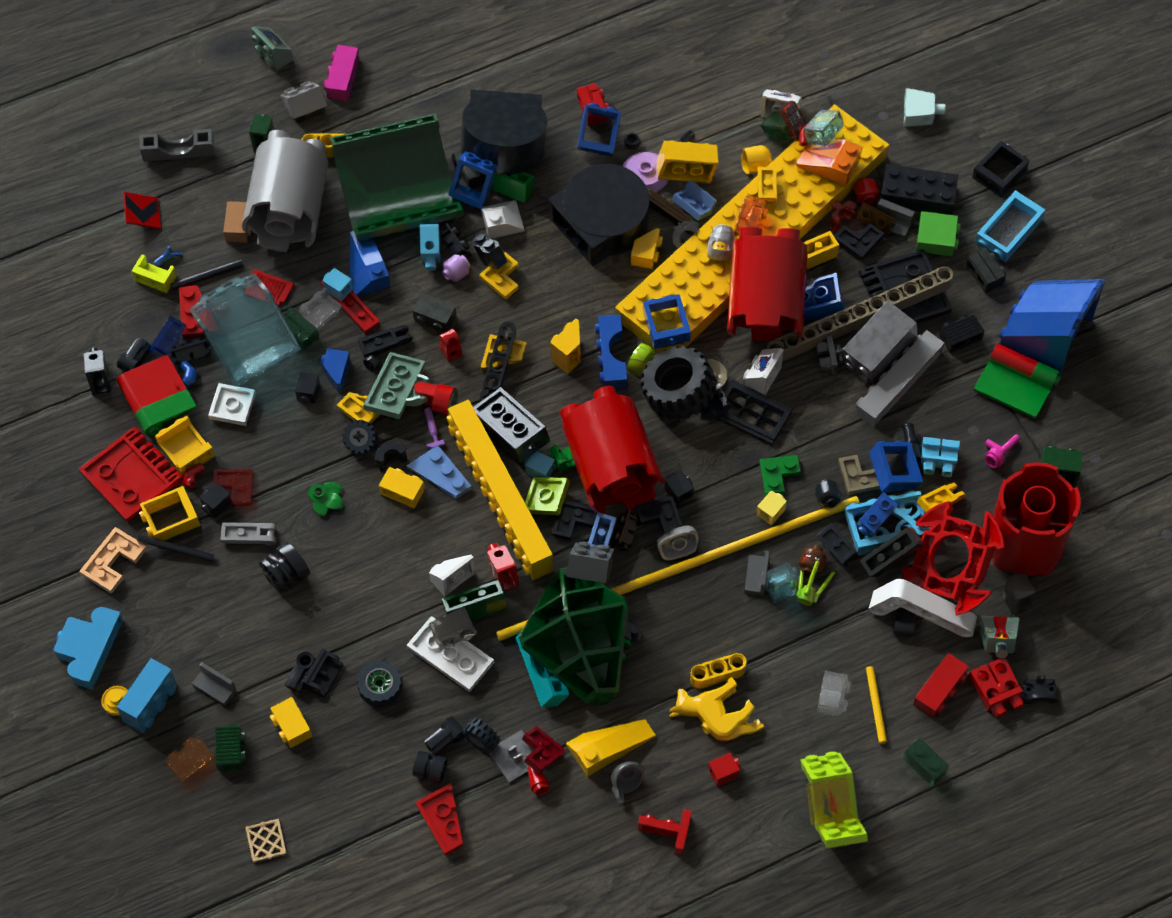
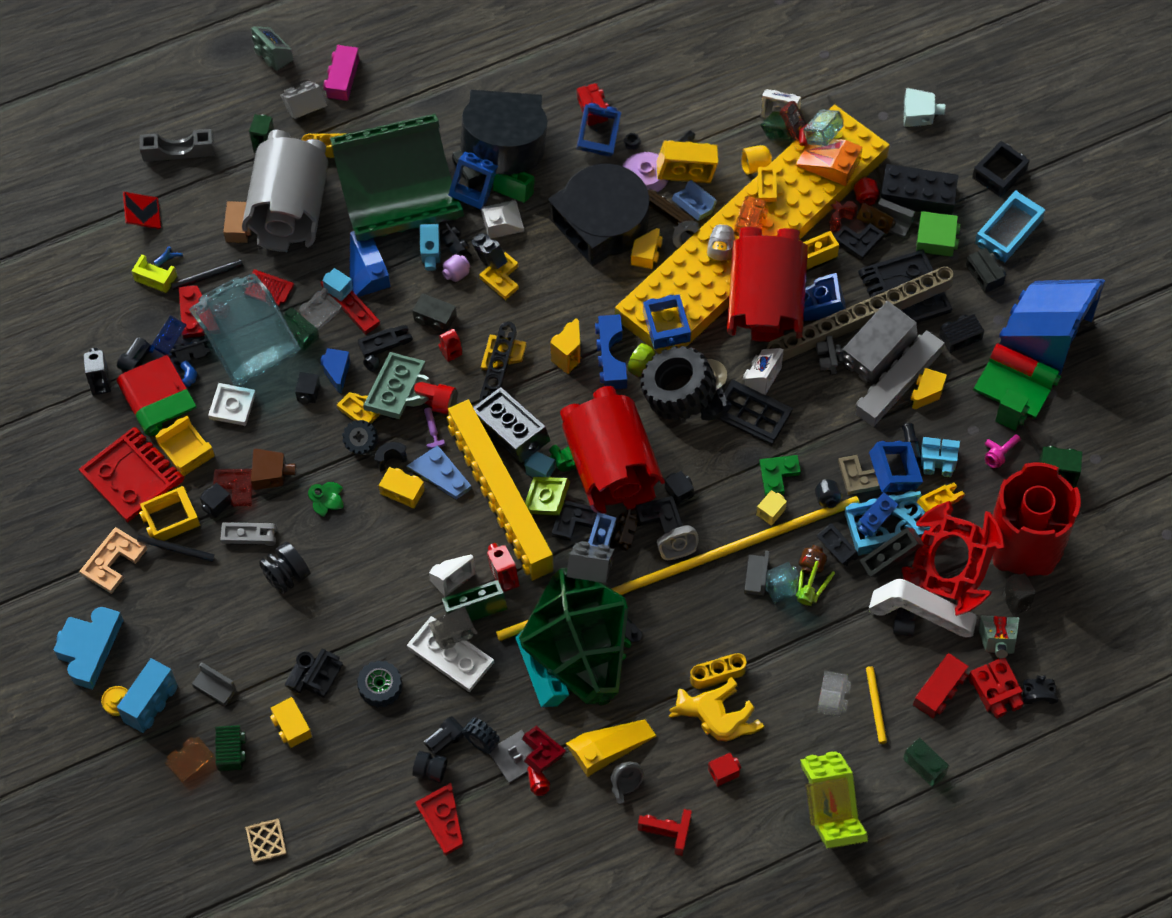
(190, 475): red arm -> none
(269, 469): none -> reddish brown torso
(929, 389): none -> yellow slope
(1012, 410): none -> green brick

